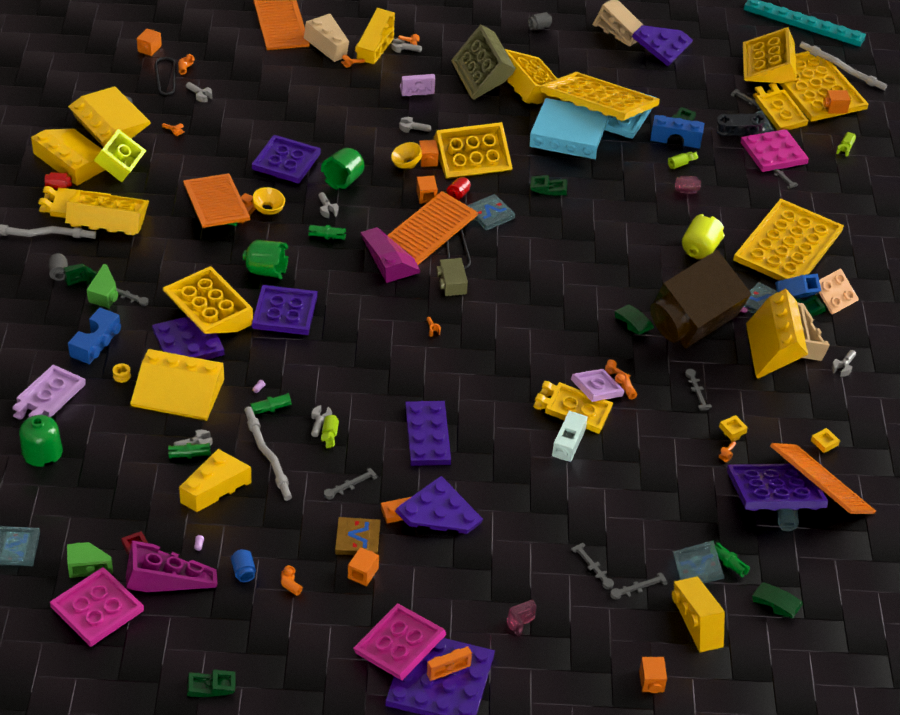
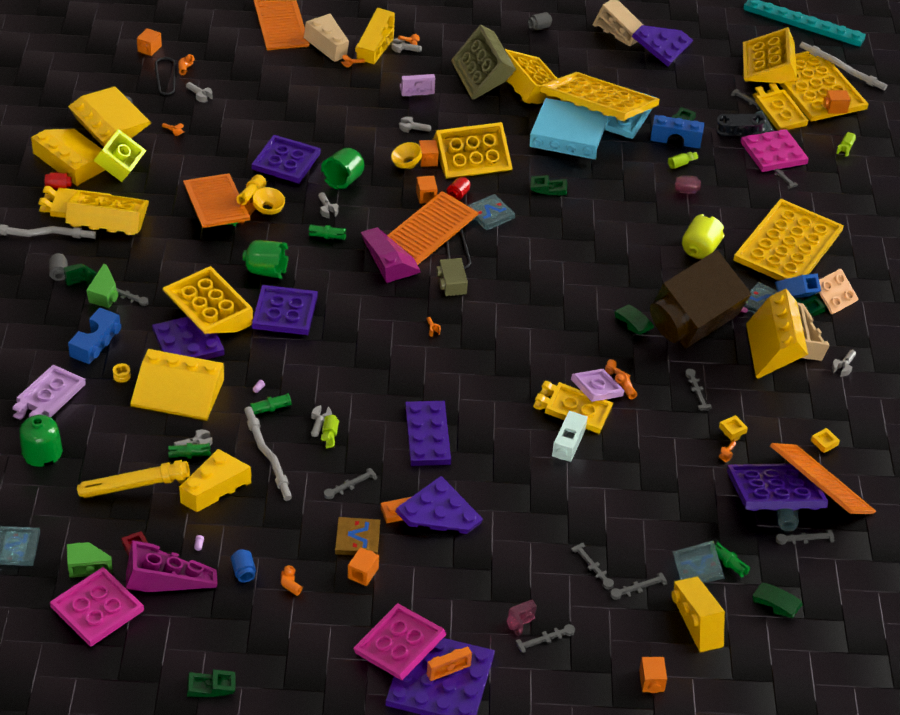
(165, 473): none -> yellow cylinder
(254, 184): none -> yellow pin
(568, 630): none -> dark grey piece
(782, 539): none -> dark grey piece

